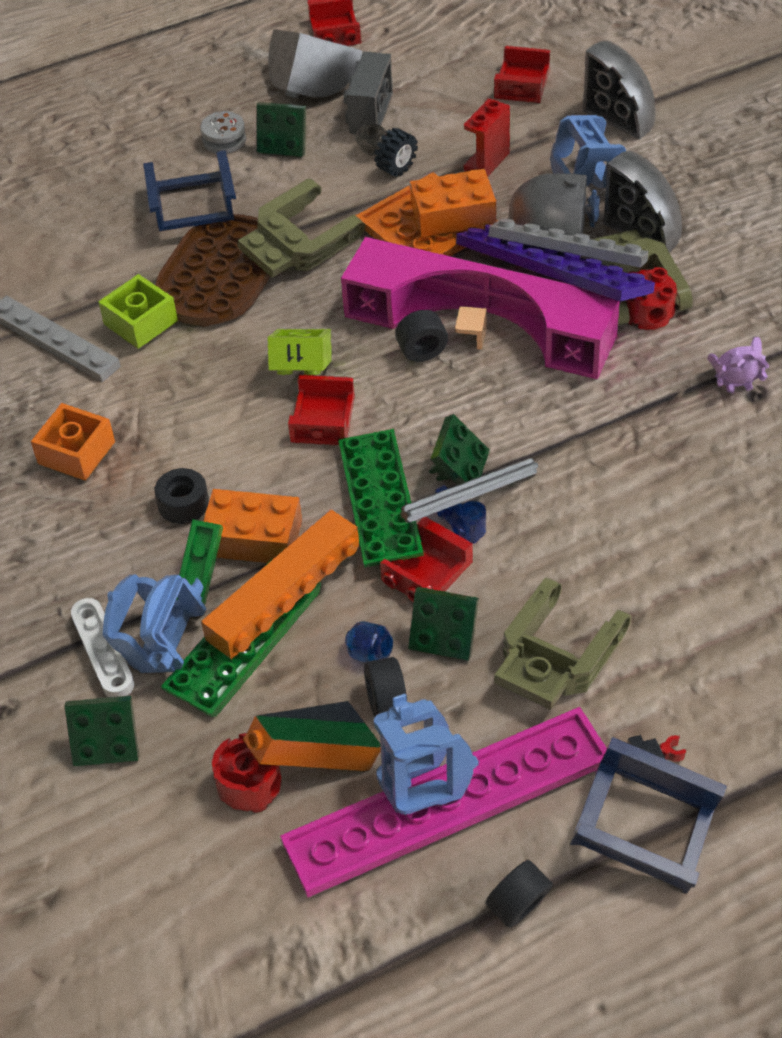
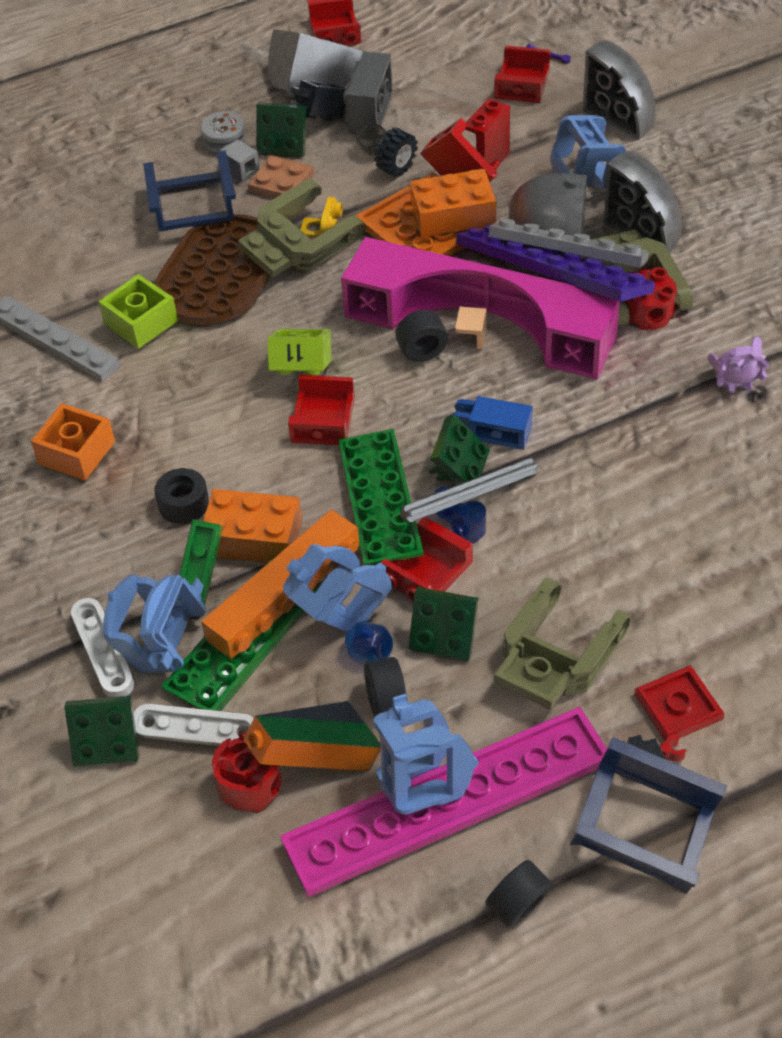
(189, 724): none -> white plate
(242, 160): none -> light grey brick
(278, 176): none -> nougat plate
(320, 99): none -> black hinge
(327, 602): none -> medium blue animal
(332, 211): none -> yellow bracket
(452, 153): none -> red panel
(496, 420): none -> blue hinge
(564, 58): none -> dark purple hinge
(592, 208): medium blue piece -> none
(679, 703): none -> red tile

